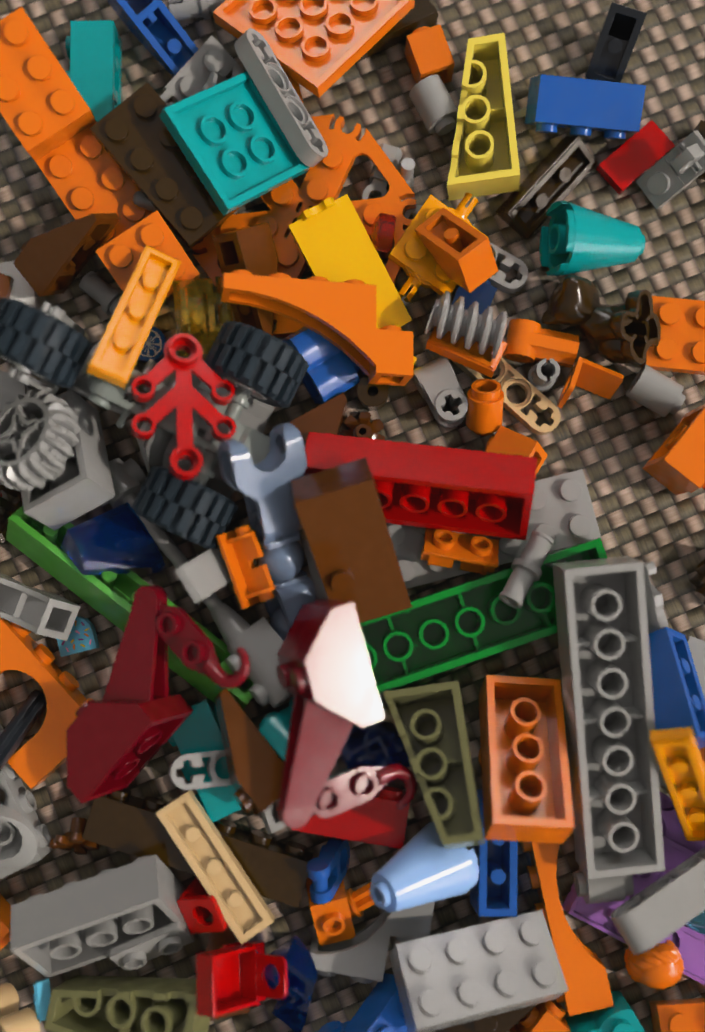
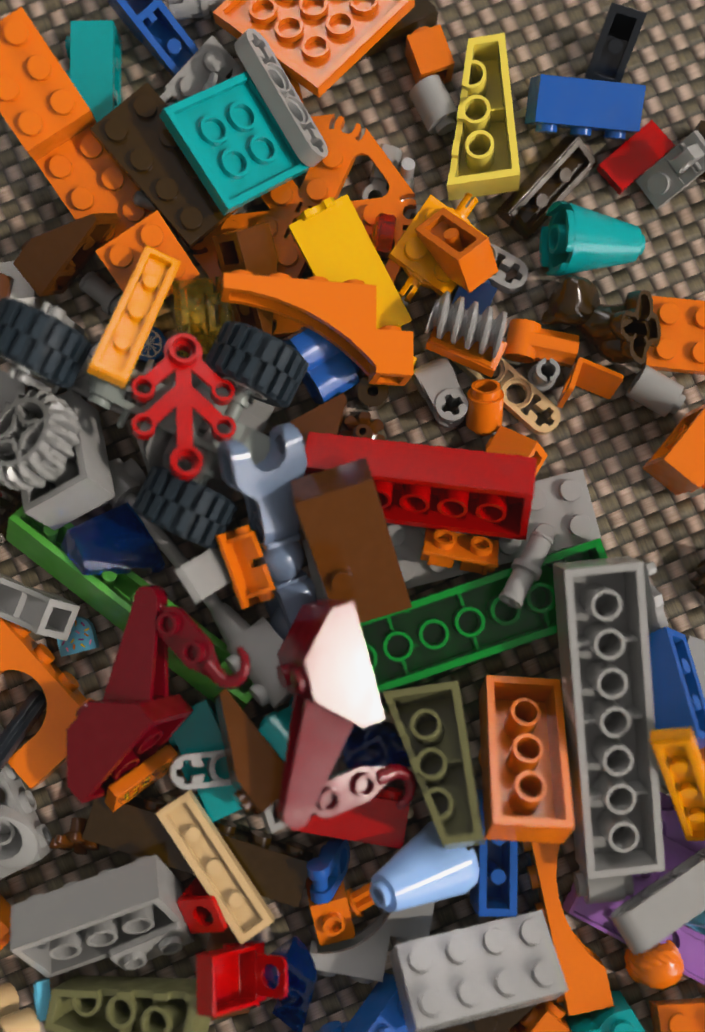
(139, 778): none -> orange tile

